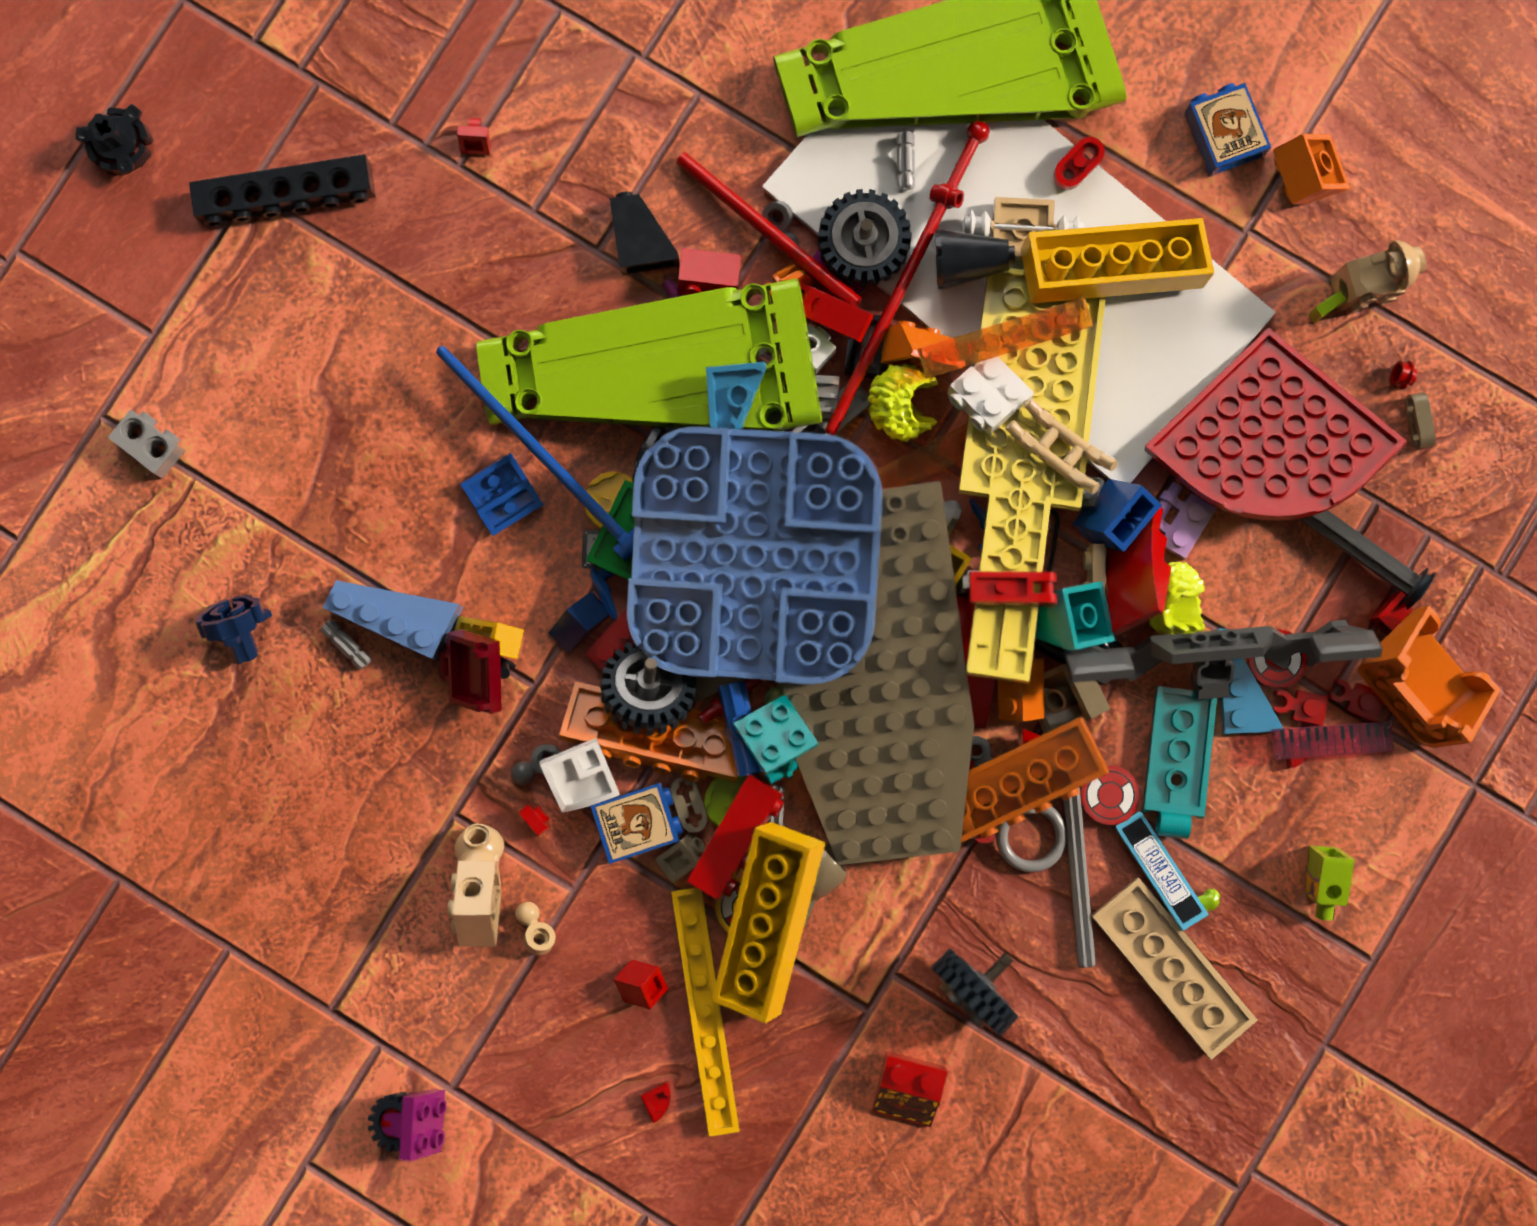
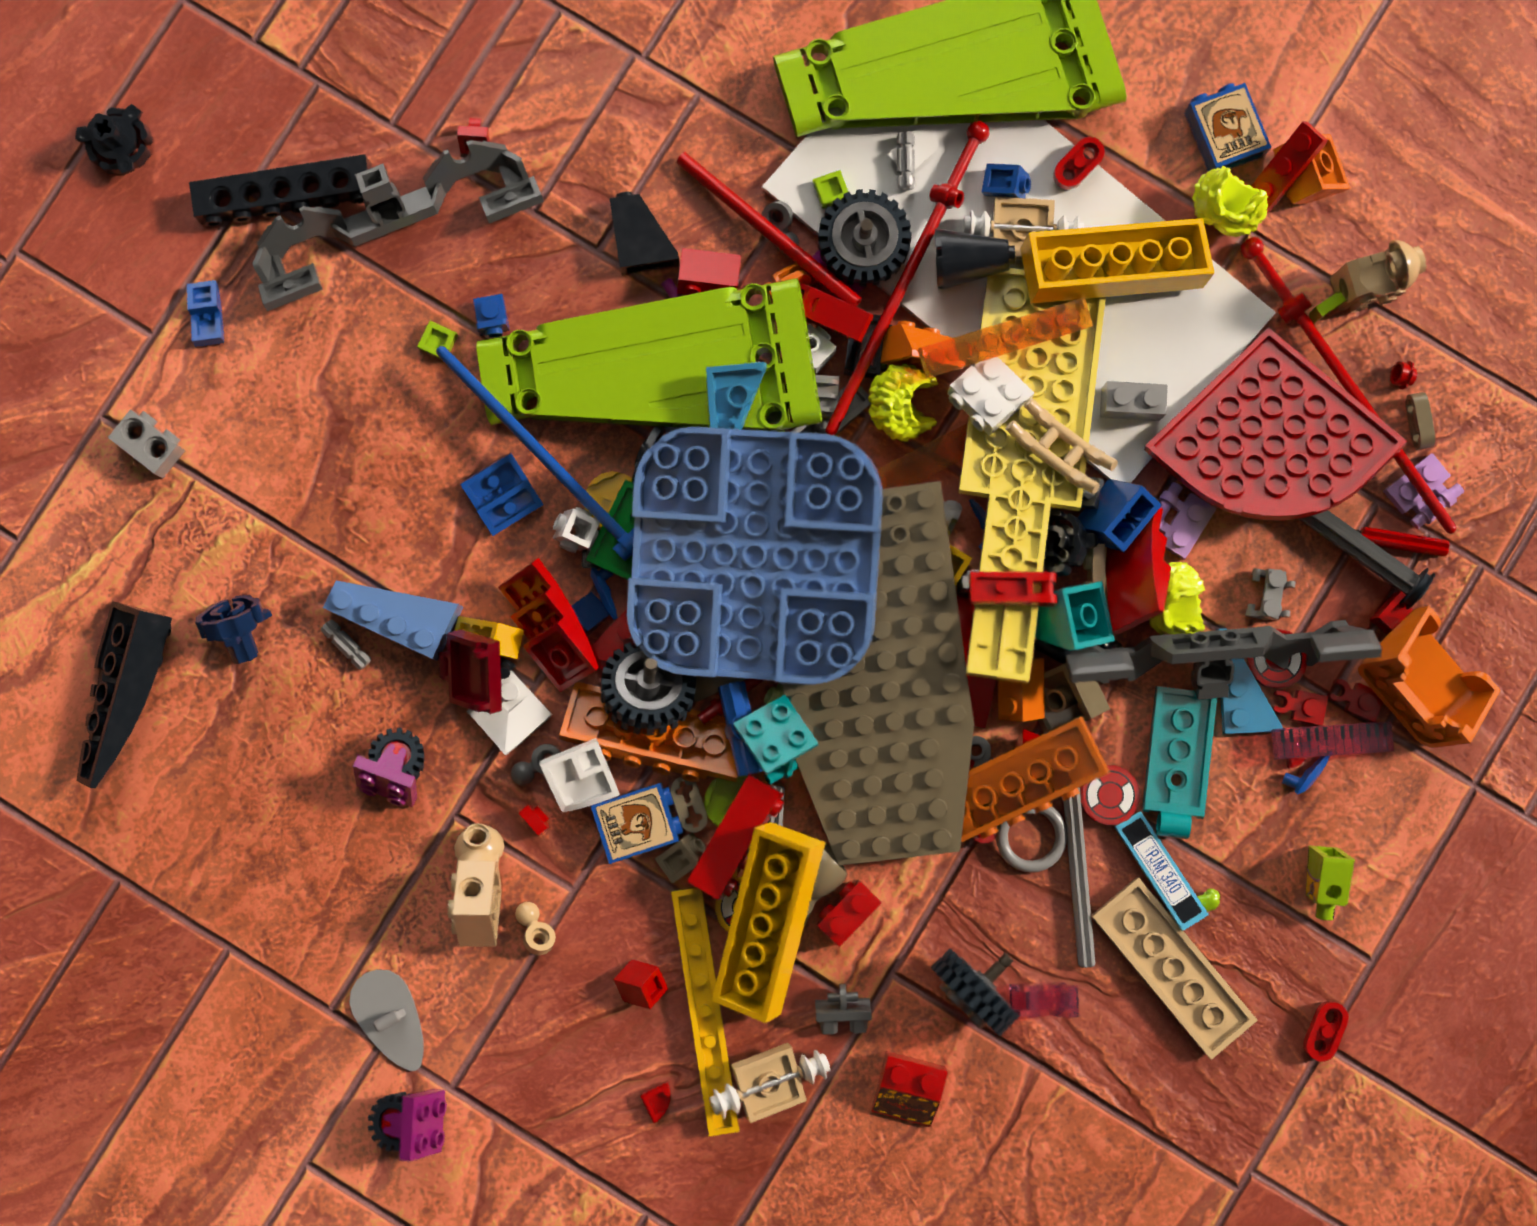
(128, 666): none -> black wedge
(205, 313): none -> blue slope
(386, 213): none -> dark grey piece
(389, 1017): none -> light grey shield
(391, 767): none -> magenta plate
(436, 336): none -> lime tile
(491, 315): none -> blue bracket
(519, 718): none -> white plate
(550, 625): none -> red slope
(585, 528): none -> white brick
(769, 1083): none -> tan plate
(829, 188): none -> lime tile
(843, 1007): none -> dark grey hips
(848, 913): none -> red brick
(1006, 181): none -> blue bracket
(1044, 999): none -> clear pink brick
(1066, 545): none -> black piece
(1133, 401): none -> light grey brick
(1229, 203): none -> neon yellow hair
(1272, 594): none -> light grey piece
(1289, 163): none -> red plate
(1295, 309): none -> red bar
(1308, 778): none -> blue bar
(1328, 1032): none -> red plate
(1405, 496): none -> lavender plate
(1406, 541): none -> red axle

